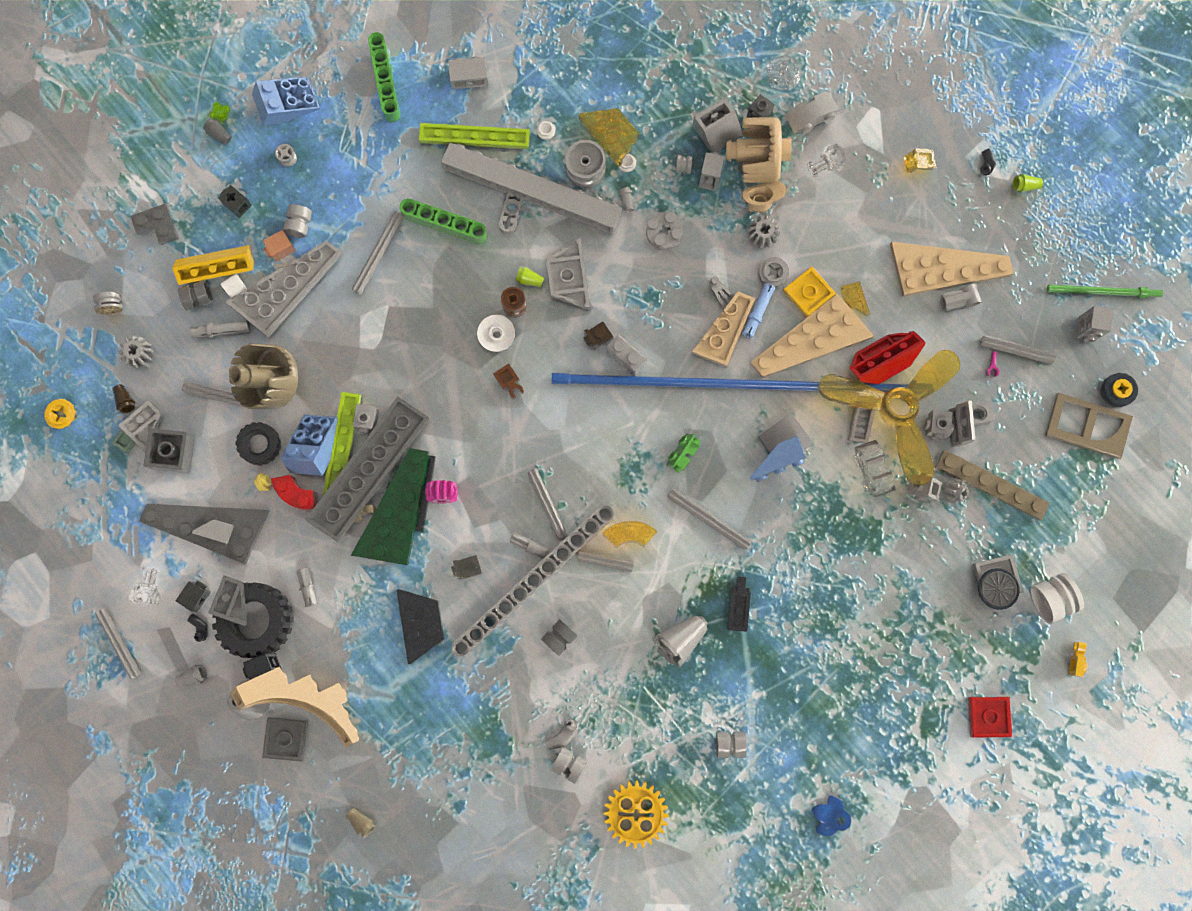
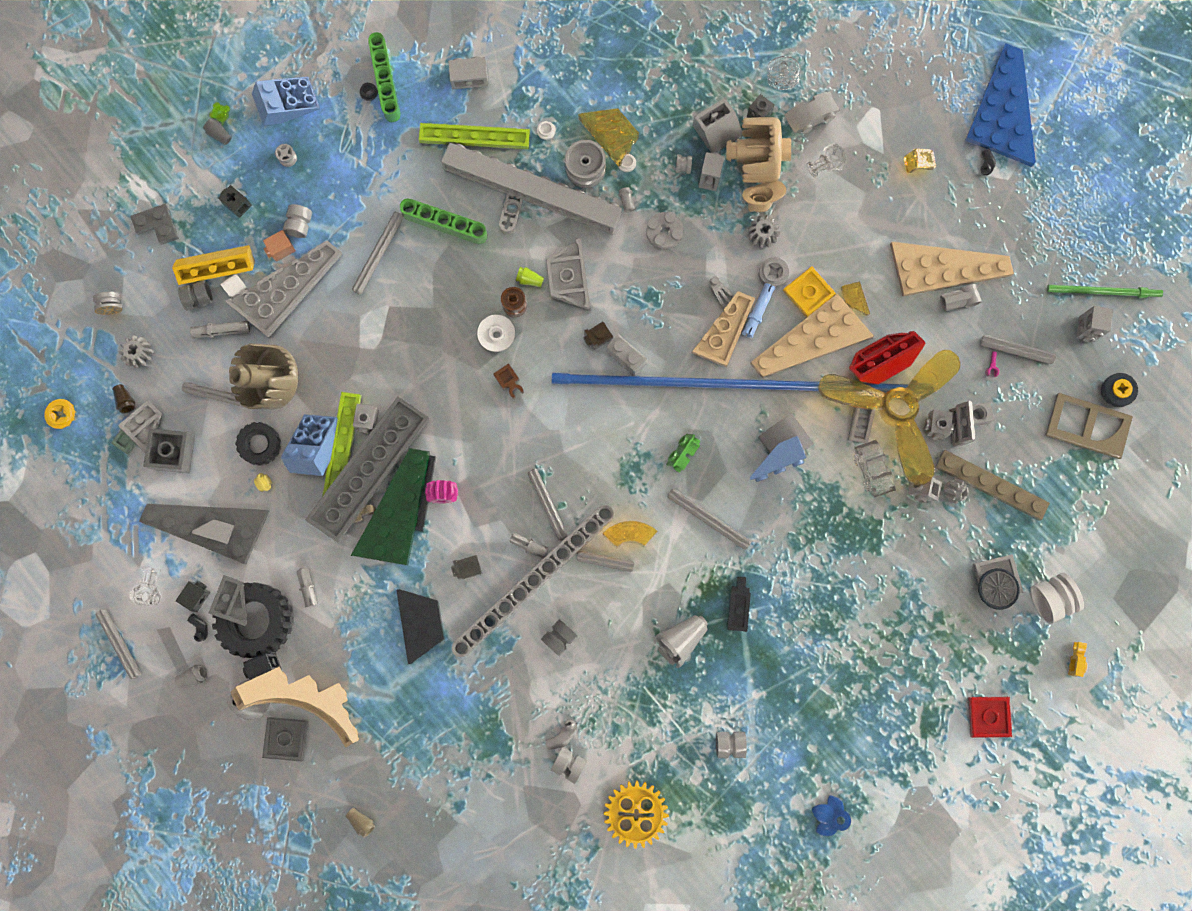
(293, 494): red brick -> none
(368, 87): none -> black plate
(1004, 111): none -> blue wing
(1026, 183): lime cone -> none

